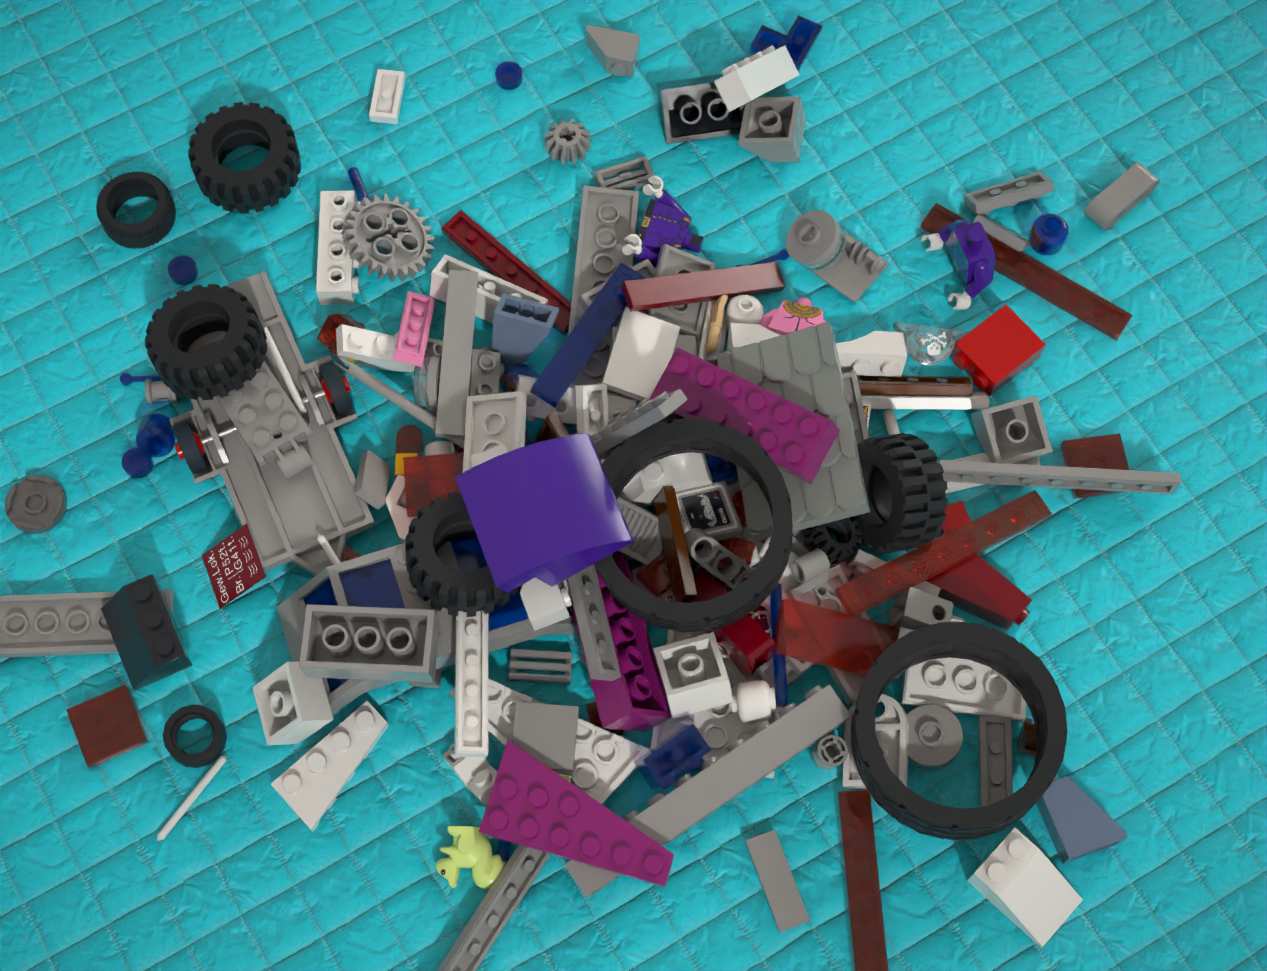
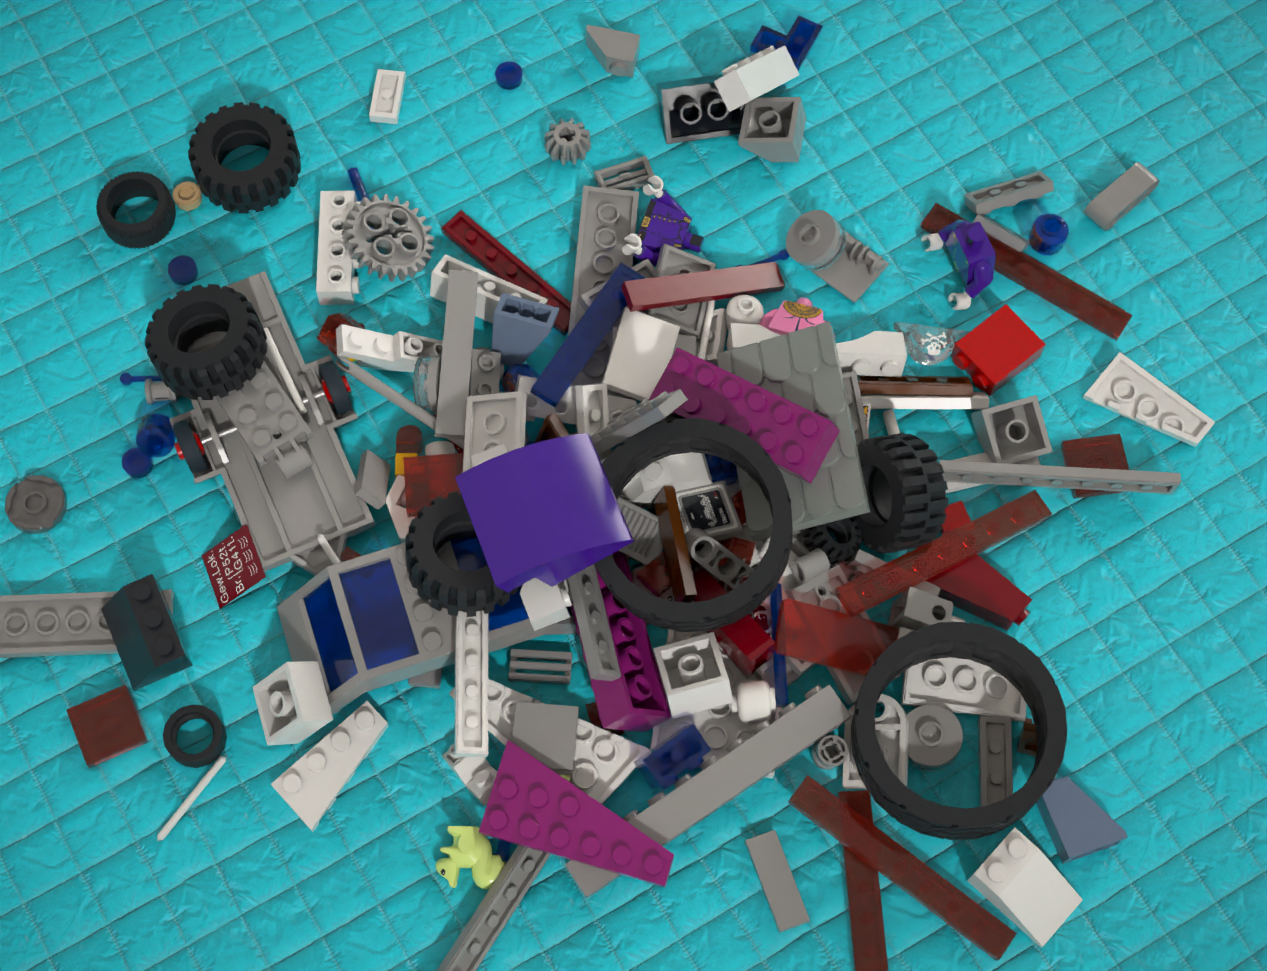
(187, 196): none -> tan tile
(369, 643): light grey brick -> none
(414, 329): bright pink tile -> none
(715, 326): tan piece -> none
(902, 868): none -> clear red tile
(1143, 398): none -> white wing

